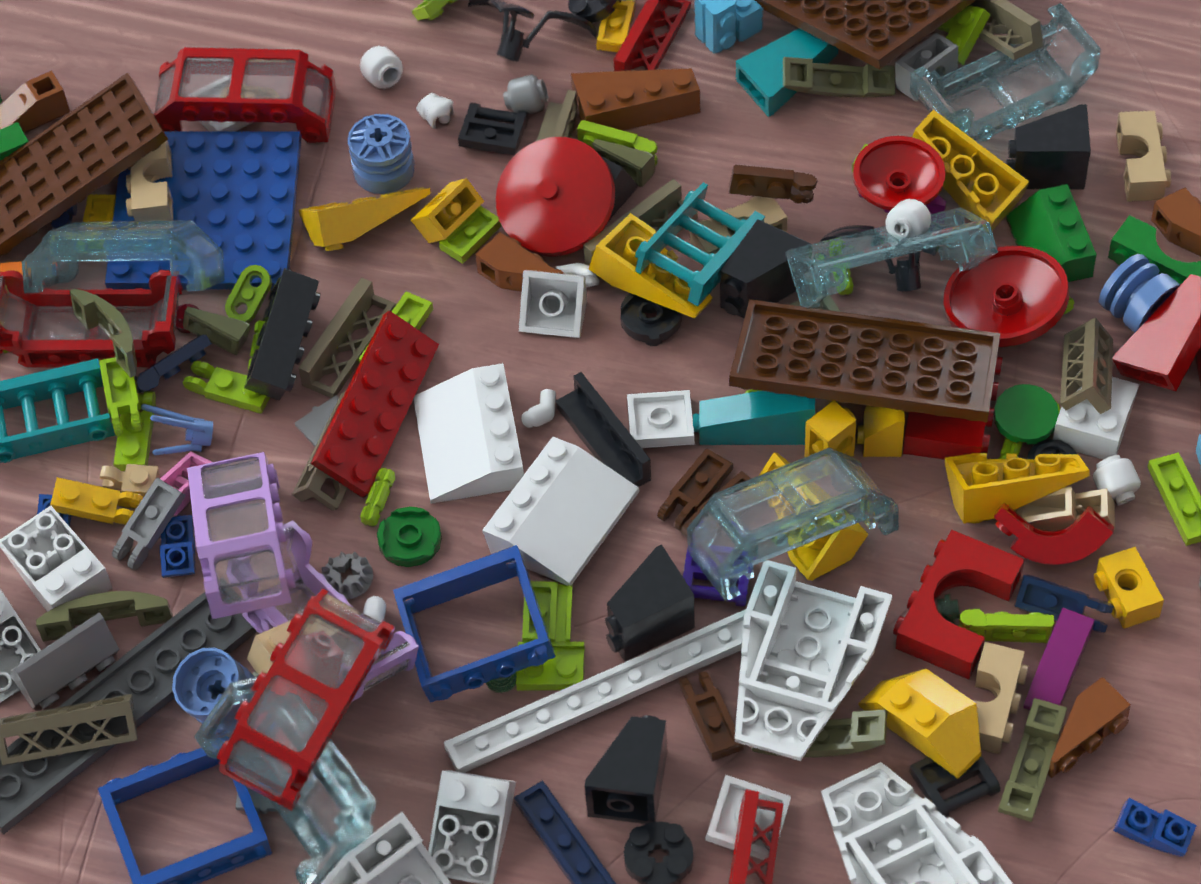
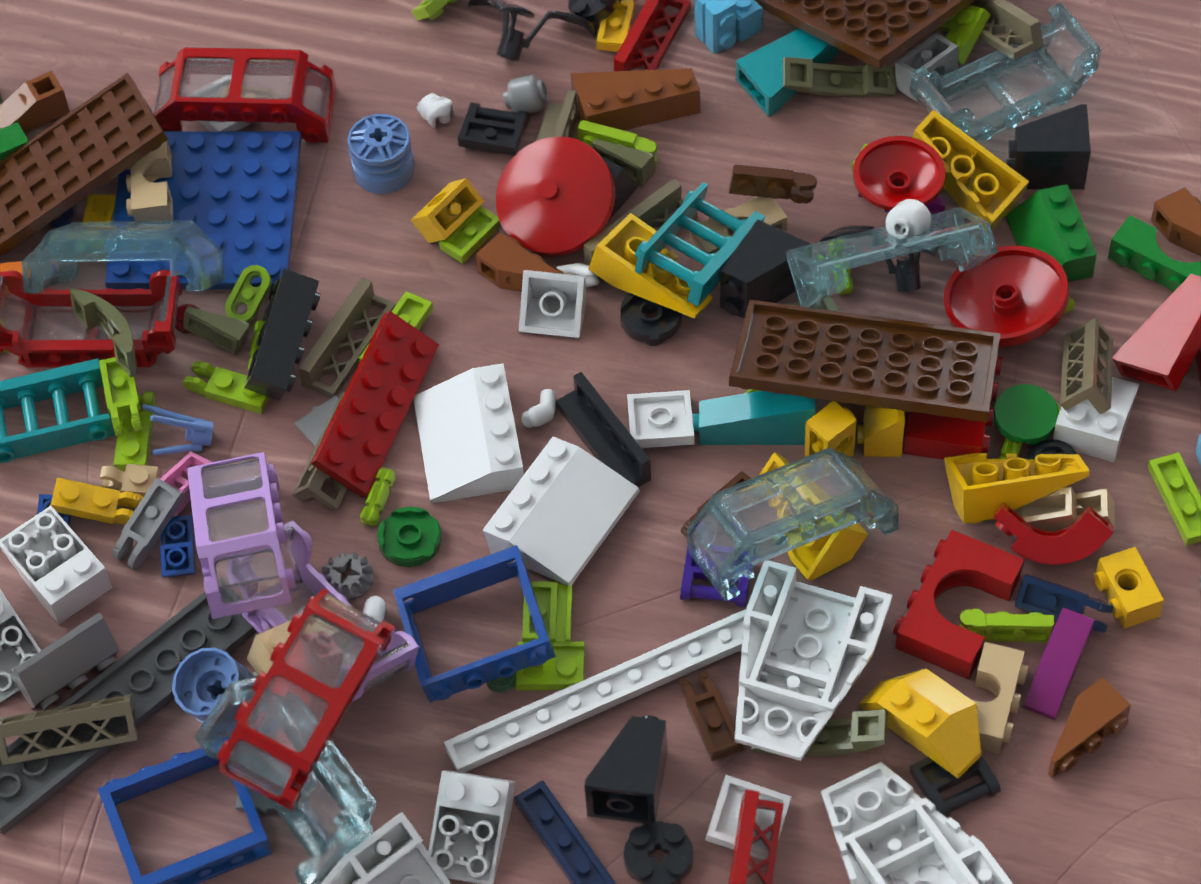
(112, 605): olive slope -> none
(169, 365): dark blue hinge -> none
(339, 223): yellow wedge -> none
(381, 67): white head -> none
(650, 607): black slope -> none
(696, 486): reddish brown hinge -> none
(949, 608): clear green plate -> none
(1033, 760): olive slope -> none
(1118, 477): white head -> none
(1136, 291): medium blue wheel -> none
(1141, 136): tan arch -> none
(1159, 831): blue slope -> none

